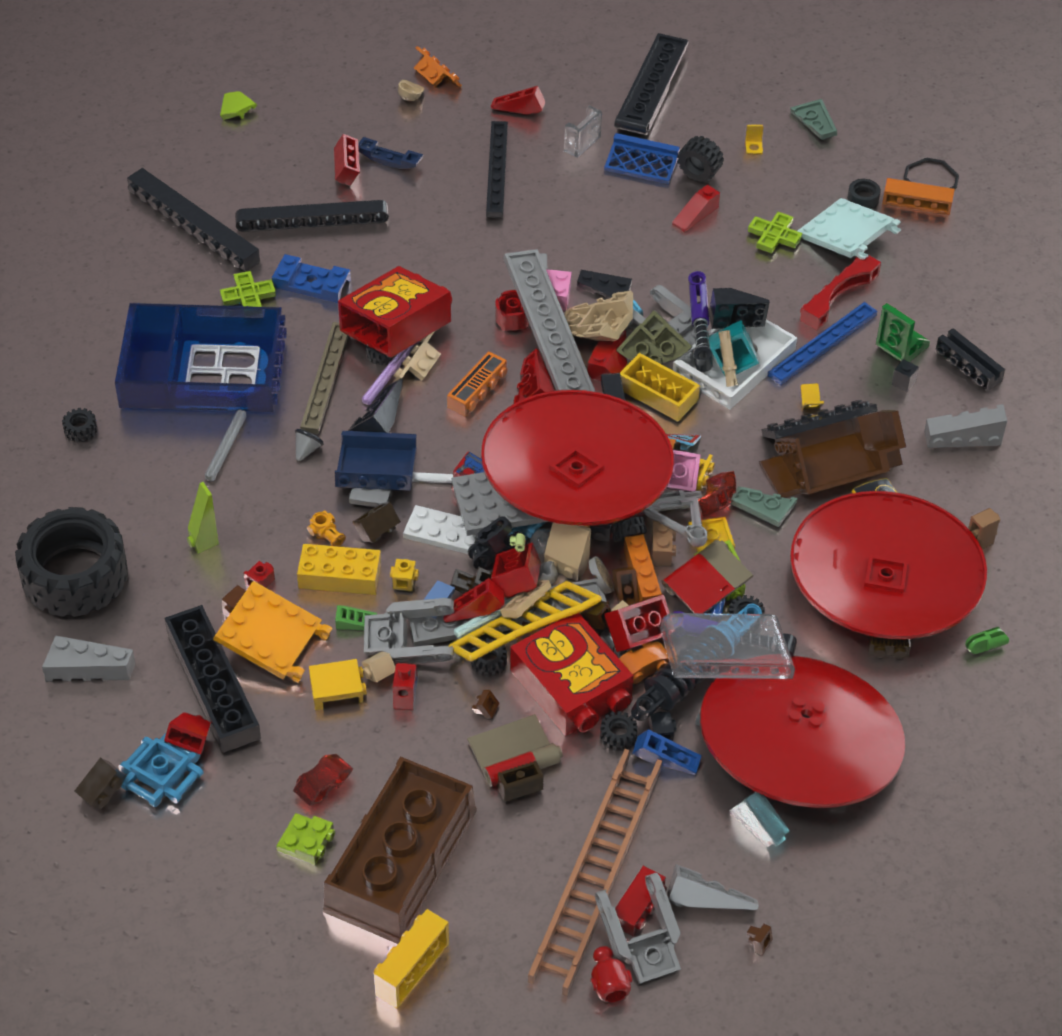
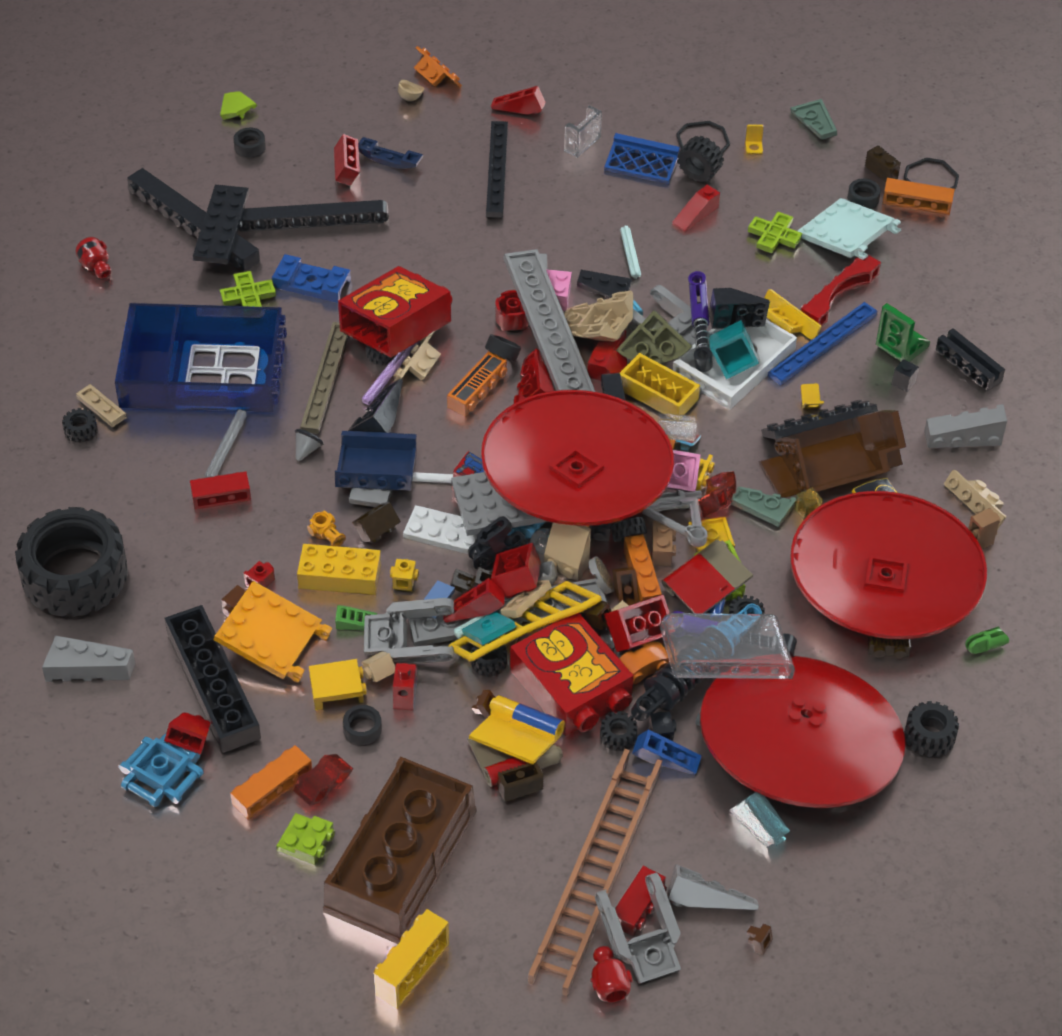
(93, 256): none -> red piece
(100, 784): dark brown brick -> none
(101, 405): none -> tan plate
(202, 524): lime wedge -> none
(220, 490): none -> red brick
(221, 224): none -> black plate
(249, 151): none -> black tyre
(270, 782): none -> orange brick
(366, 737): none -> black tyre
(488, 628): none -> teal plate
(503, 347): none -> black tyre
(518, 541): yellowish green arm -> none
(518, 730): none -> yellow door
(630, 252): none -> light aqua axle
(651, 84): black hinge -> none
(678, 426): none -> clear panel
(702, 123): none -> black piece
(728, 360): tan pin -> none
(790, 317): none -> yellow bracket
(807, 502): none -> clear yellow brick
(882, 163): none -> dark brown brick
(934, 716): none -> black tyre
(974, 494): none -> tan bracket

